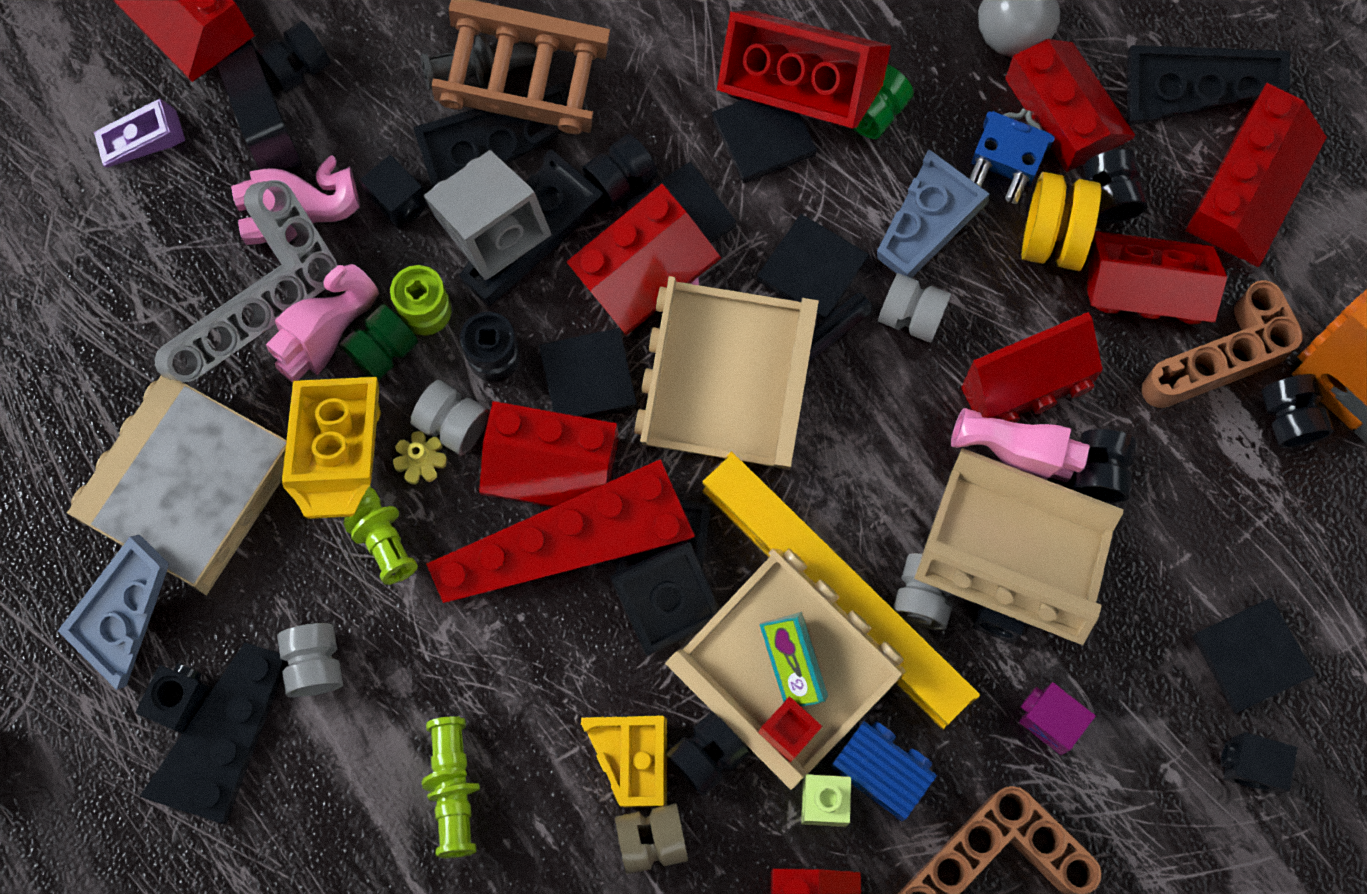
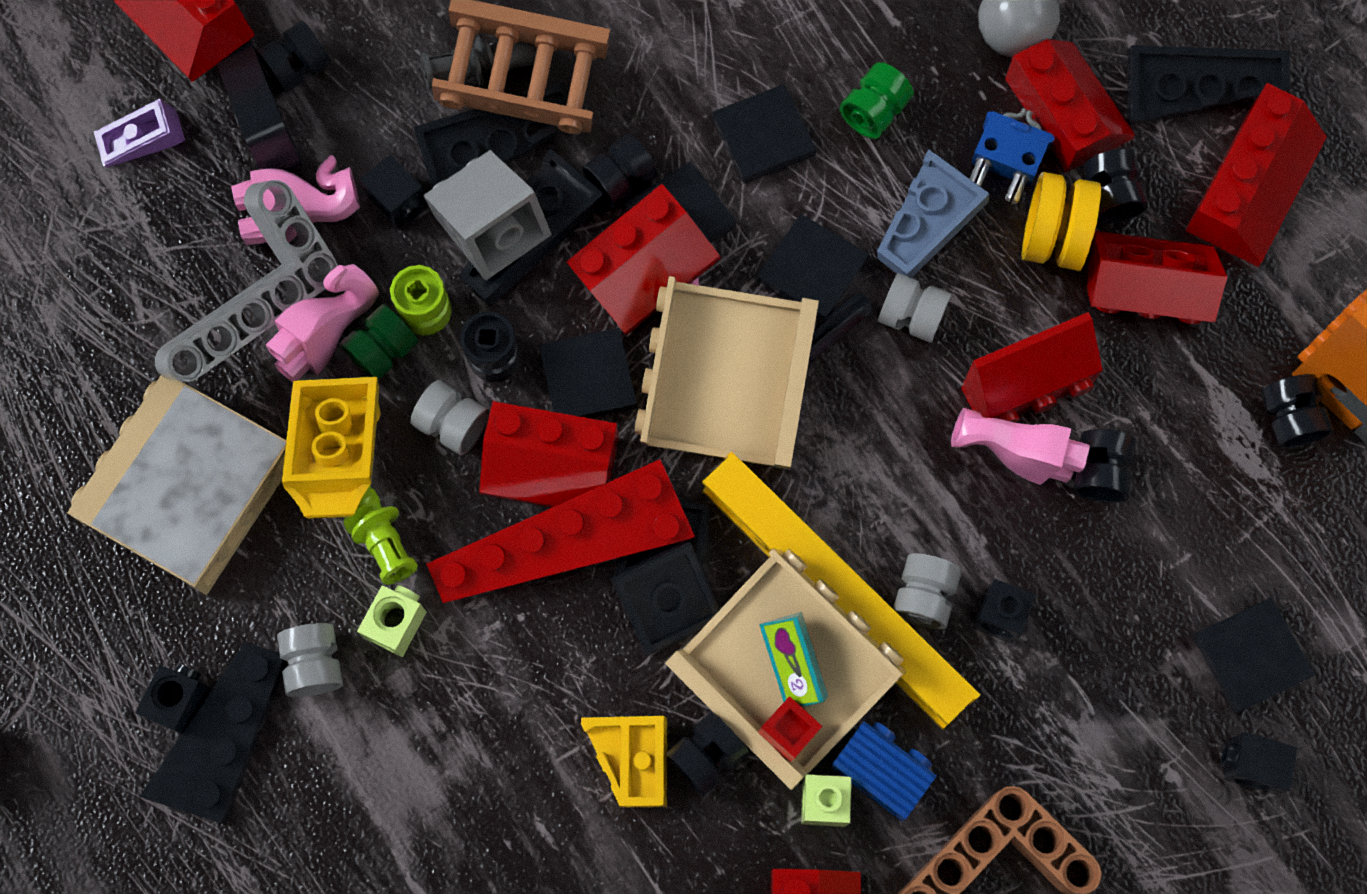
(116, 611): sand blue wing -> none
(393, 638): none -> yellowish green brick
(419, 458): light yellow plant -> none
(450, 787): lime piece -> none
(667, 835): dark tan wheel -> none
(801, 67): red slope -> none
(1020, 546): tan panel -> none
(1055, 717): magenta brick -> none
(1218, 355): nougat beam -> none

